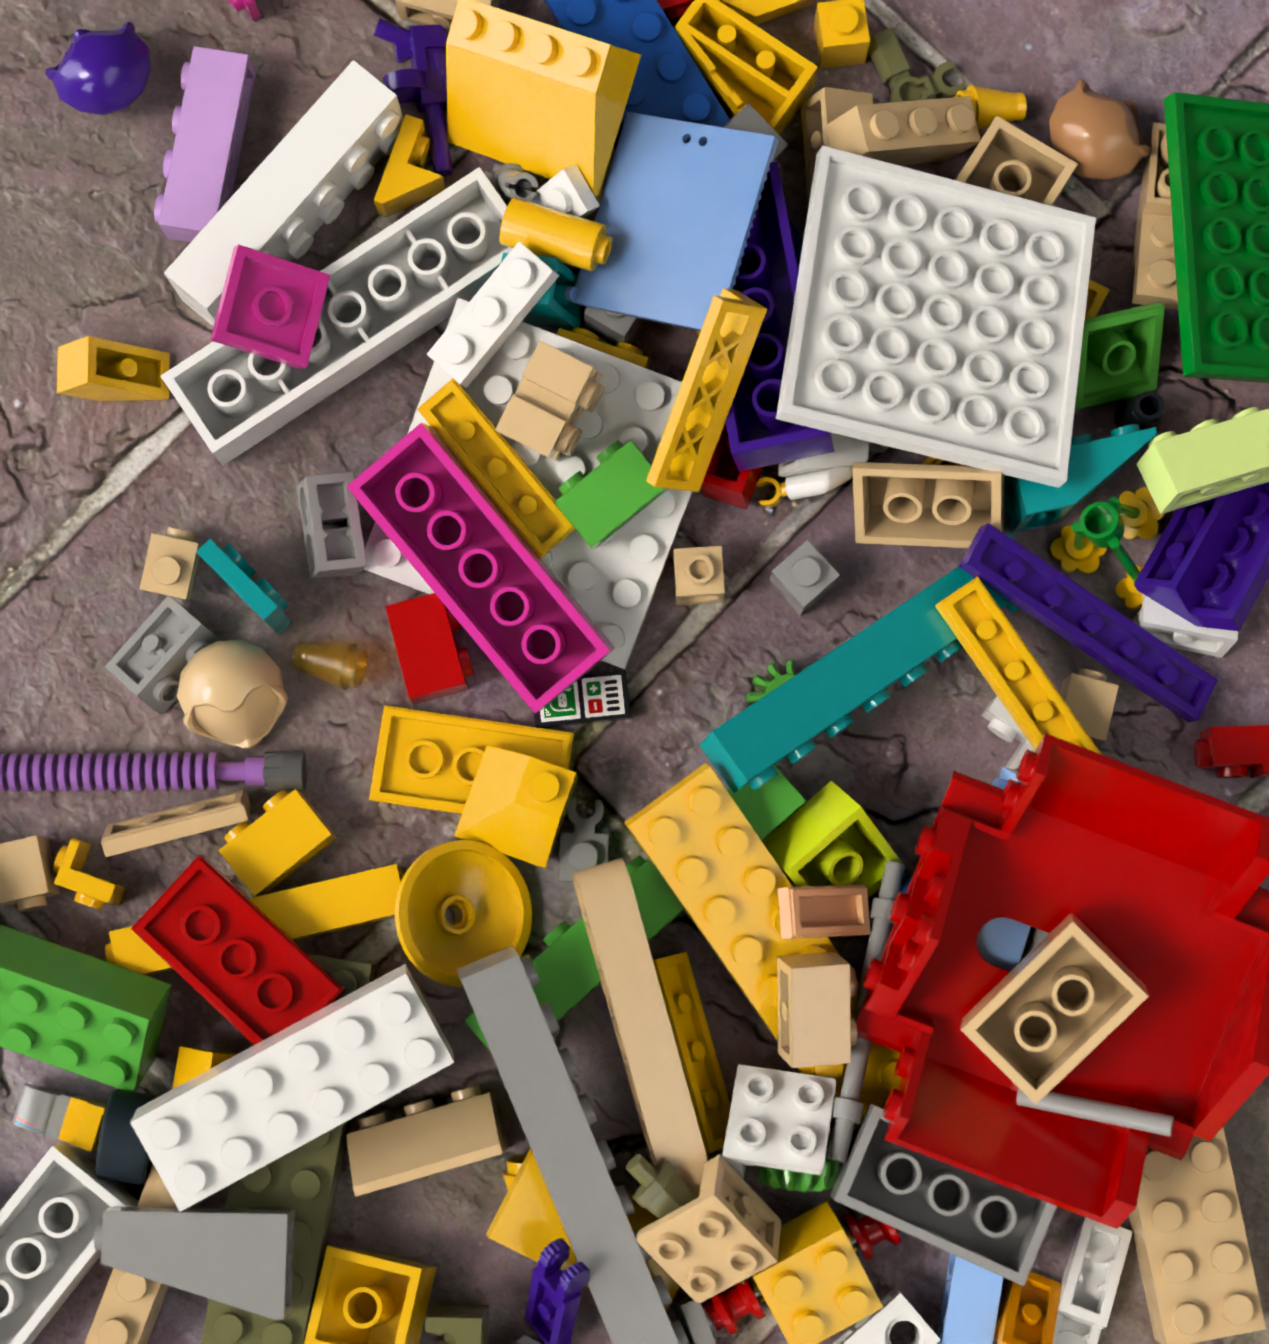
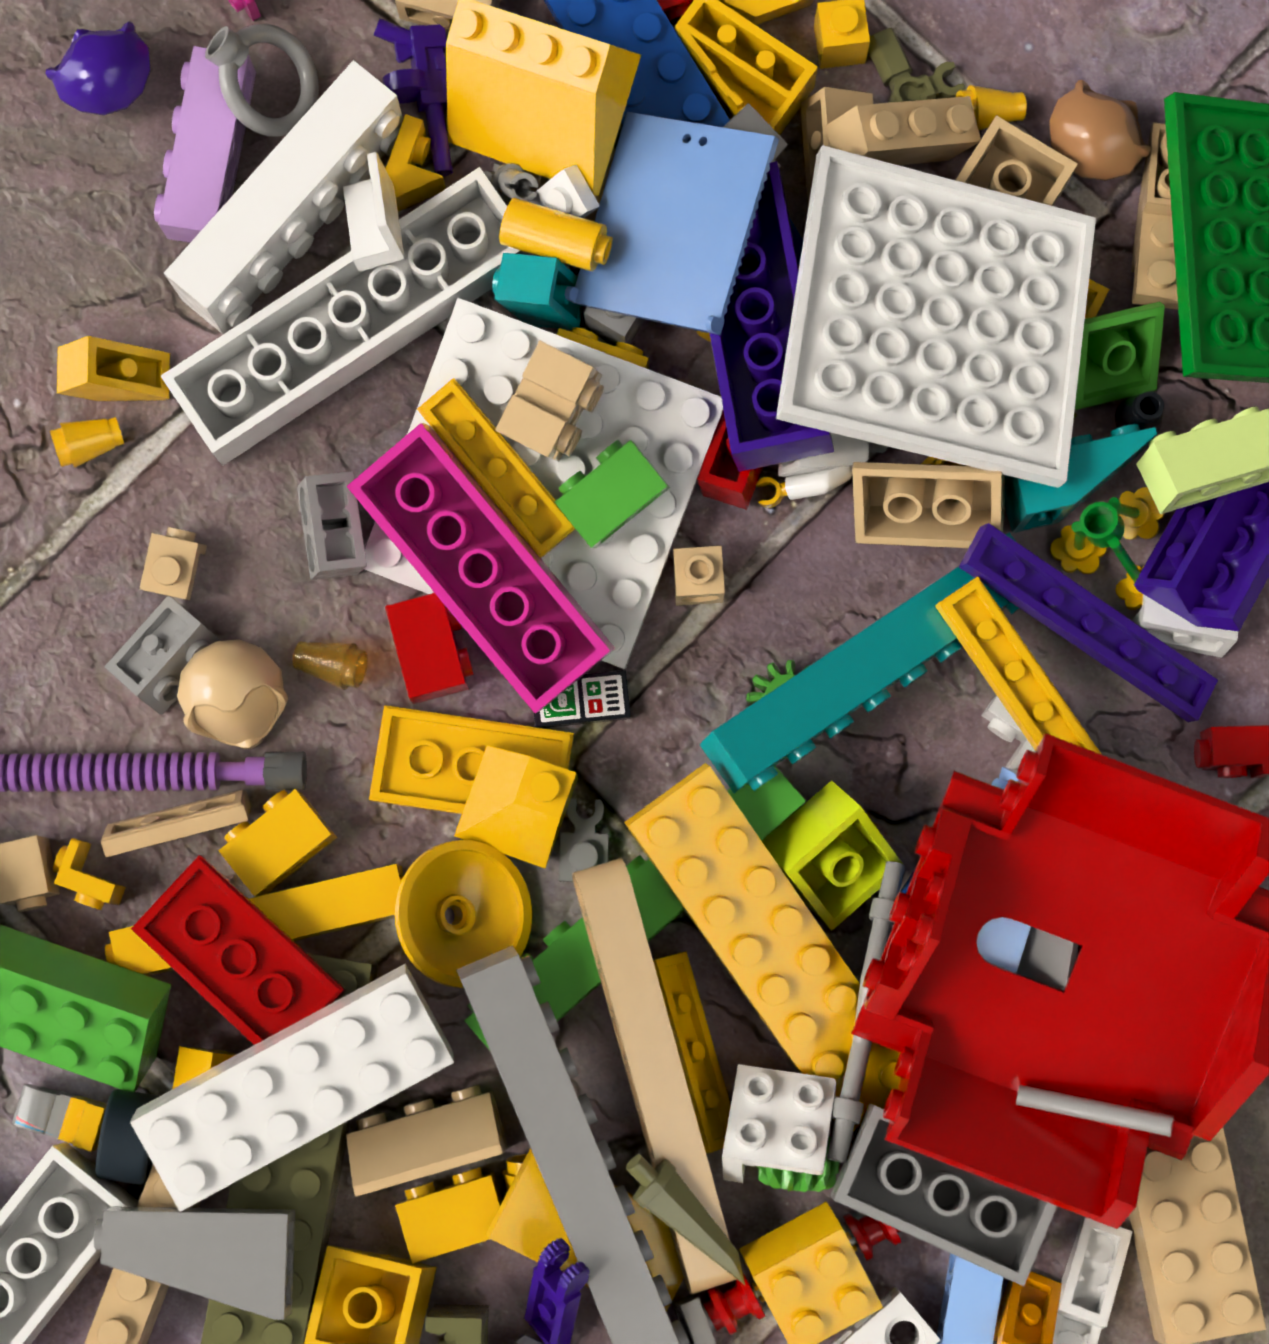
(85, 440): none -> yellow cone
(229, 52): none -> light grey piece
(237, 575): teal plate -> none
(270, 307): dark pink plate -> none
(373, 218): none -> white panel
(449, 1216): none -> yellow brick
(492, 314): white plate -> none
(707, 391): yellow fence -> none
(716, 1236): tan bracket -> none
(804, 577): light grey brick -> none
(815, 1009): tan brick -> none
(824, 911): light nougat tile -> none
(1054, 1008): tan brick -> none
(1091, 701): tan brick -> none

